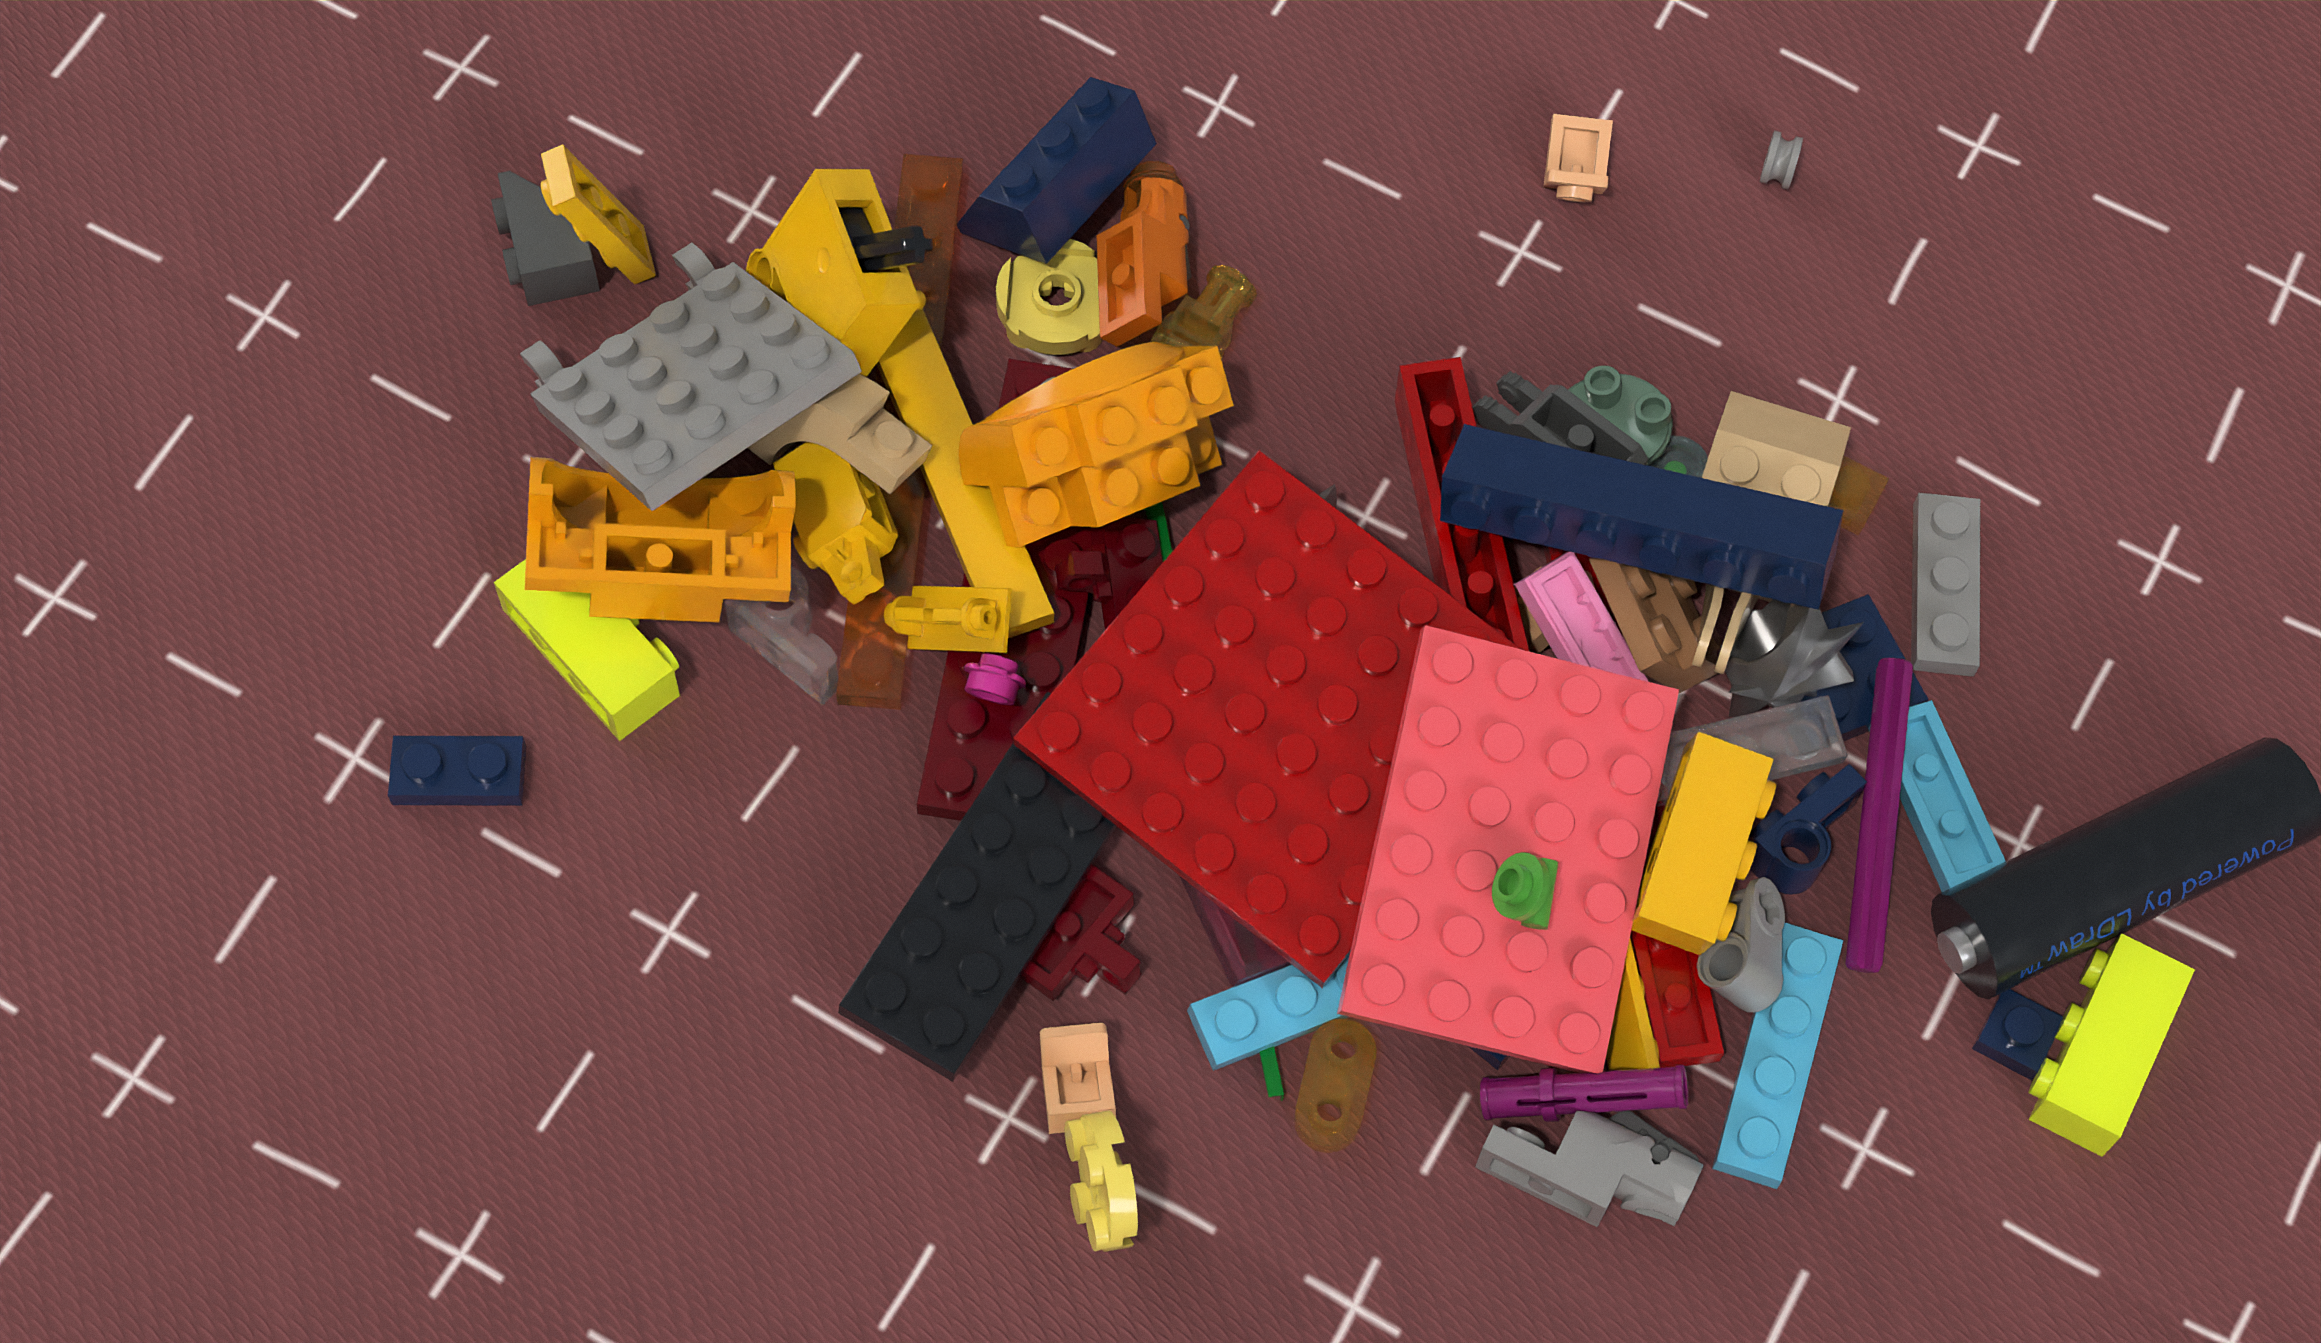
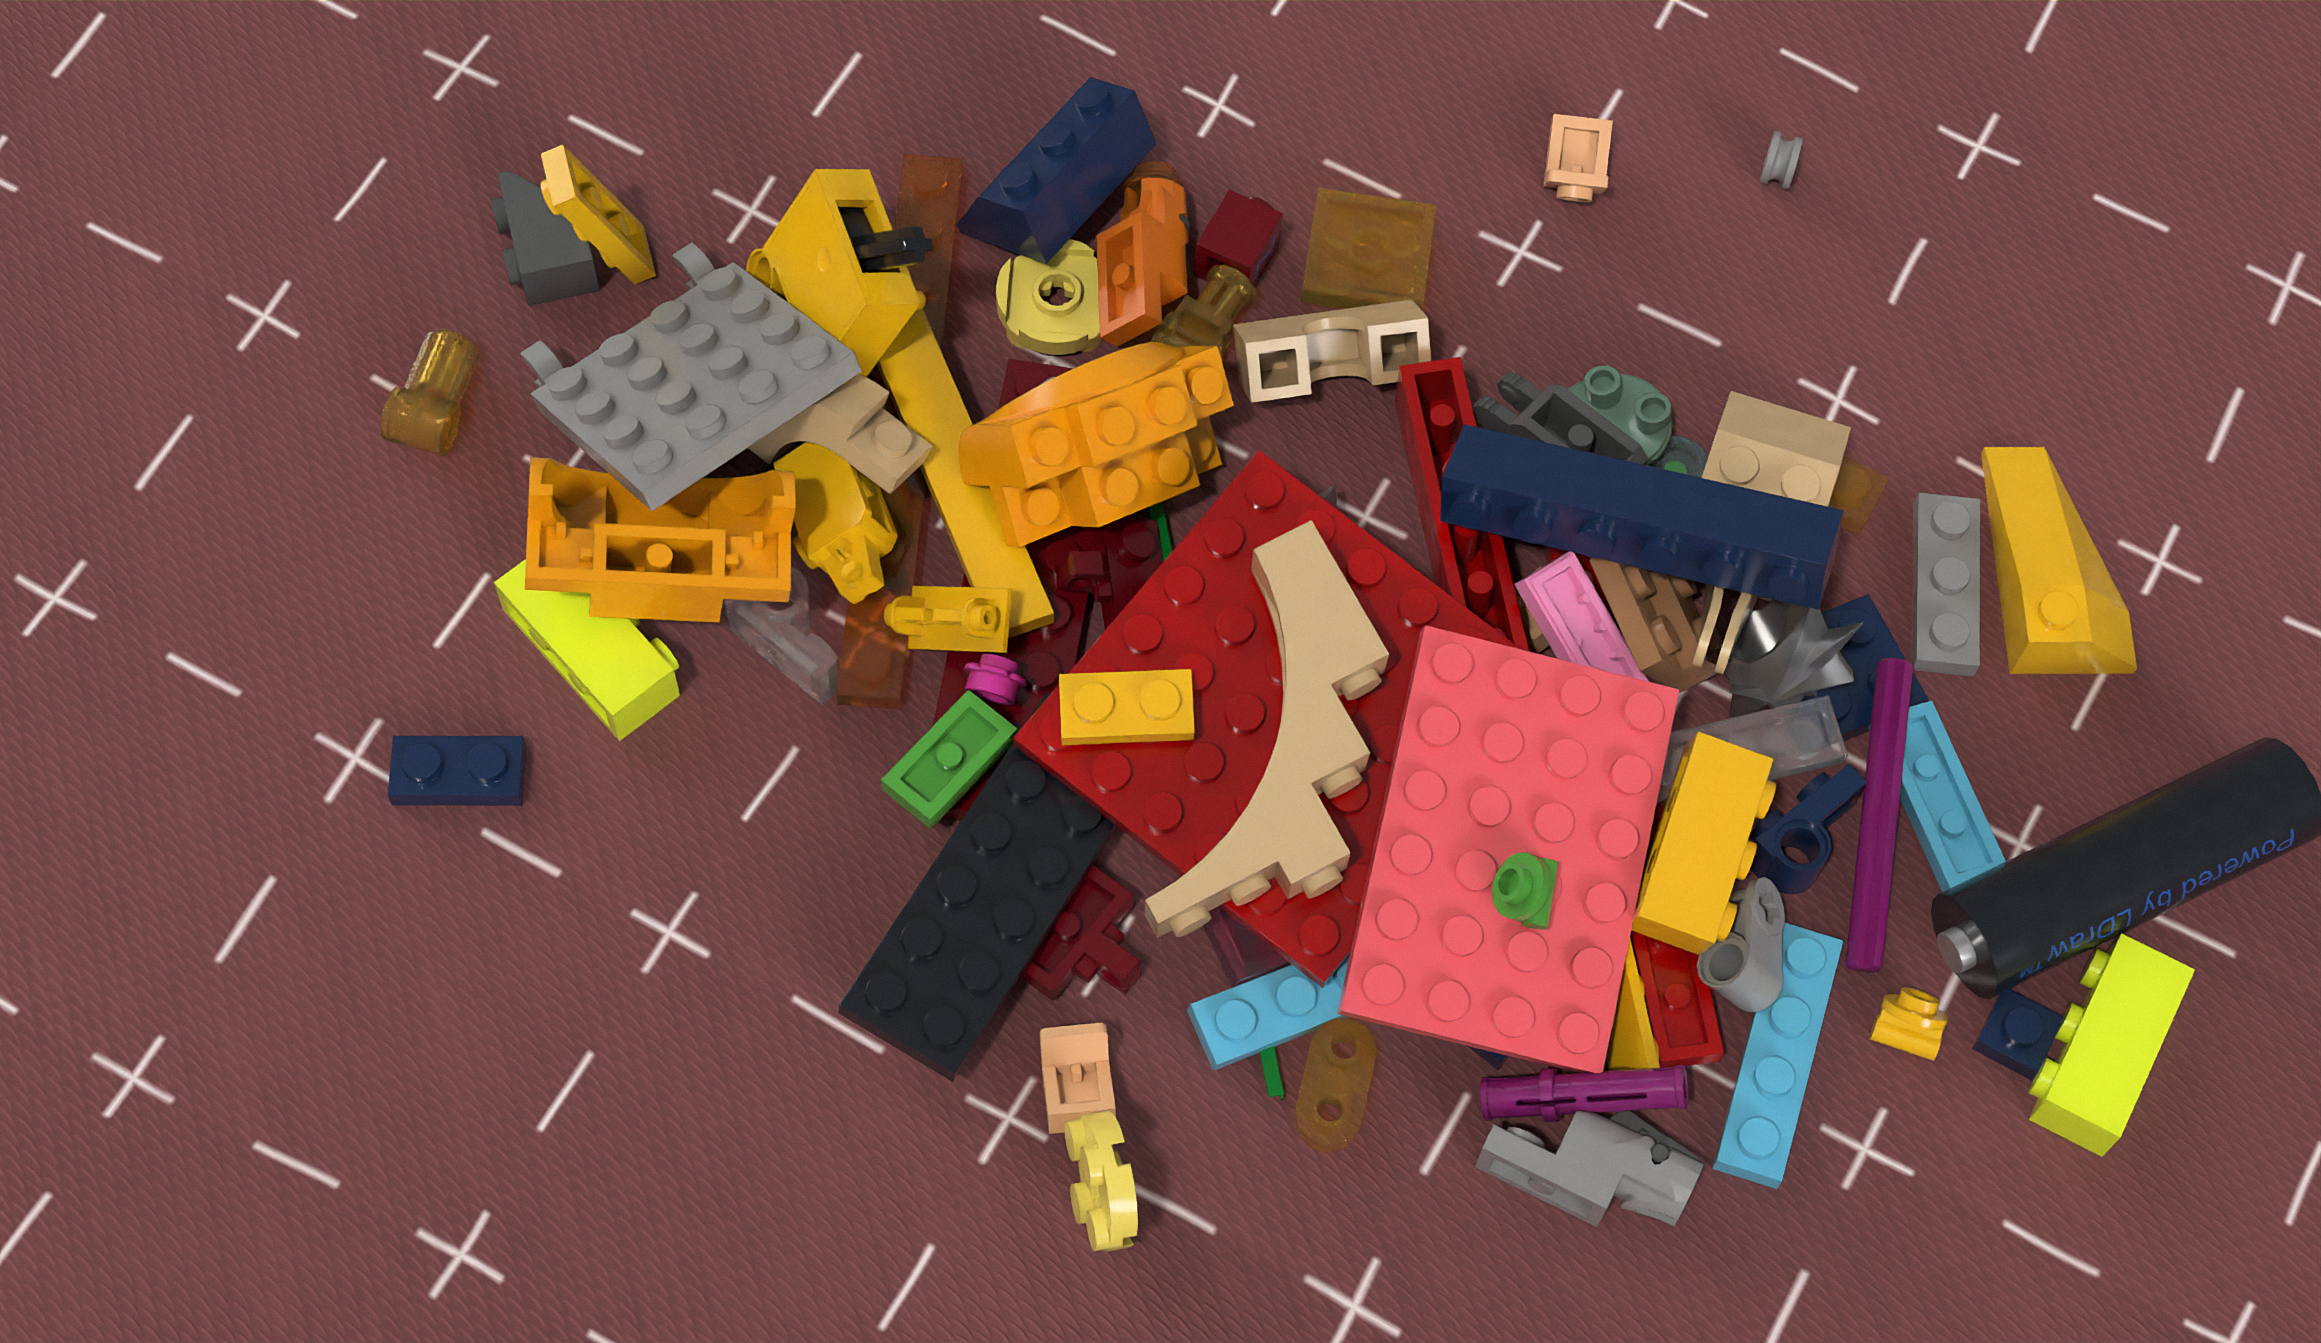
(428, 407): none -> clear yellow piece
(949, 759): none -> bright green plate
(1126, 707): none -> yellow plate
(1239, 235): none -> dark red brick
(1285, 829): none -> tan arch
(1290, 353): none -> tan arch
(1367, 250): none -> clear yellow plate
(1910, 1023): none -> yellow plate
(2051, 580): none -> yellow wedge

